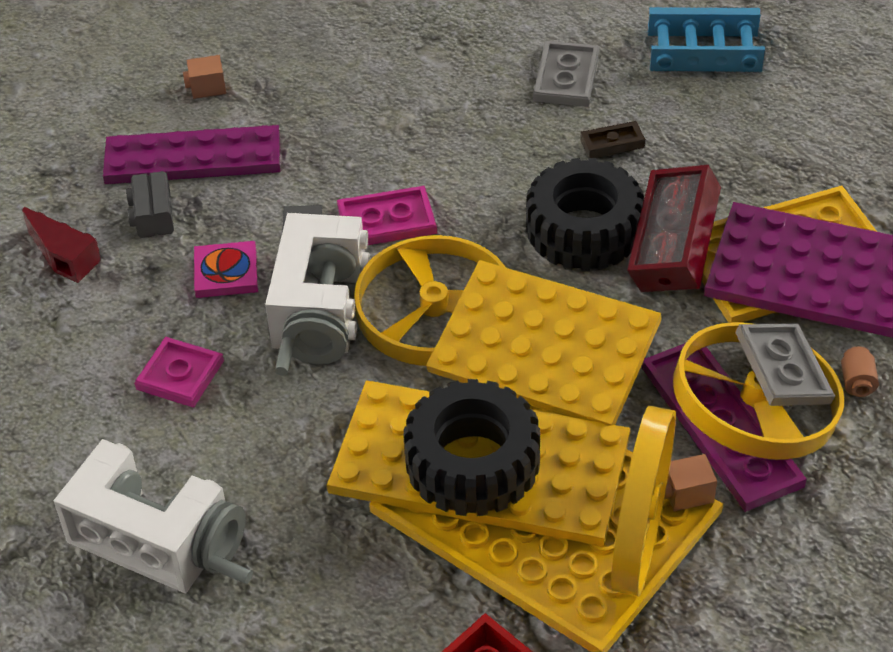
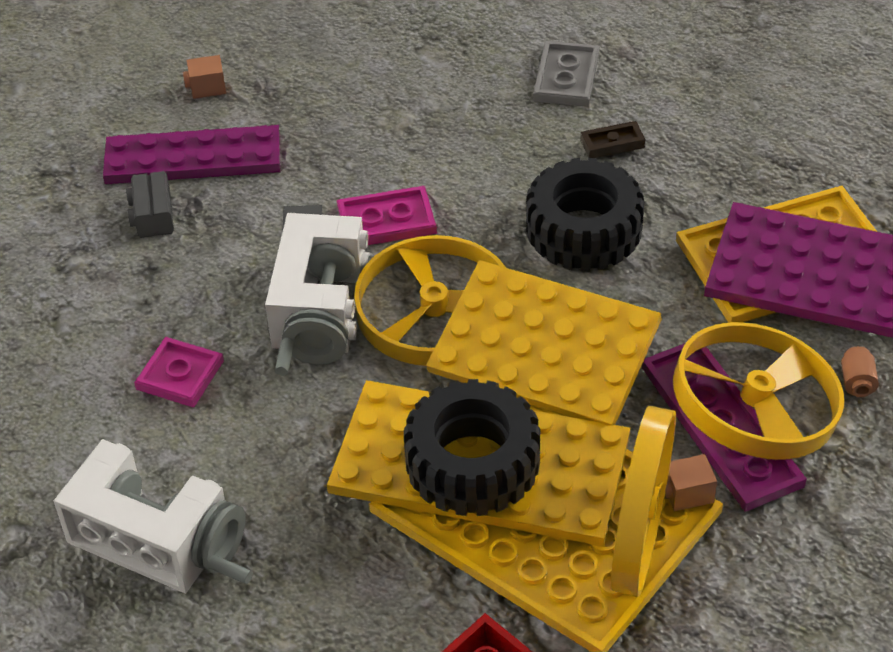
(64, 248): dark red slope -> none
(225, 269): tile -> none
(674, 229): brick -> none
(705, 22): dark azure fence -> none
(784, 364): light grey tile -> none

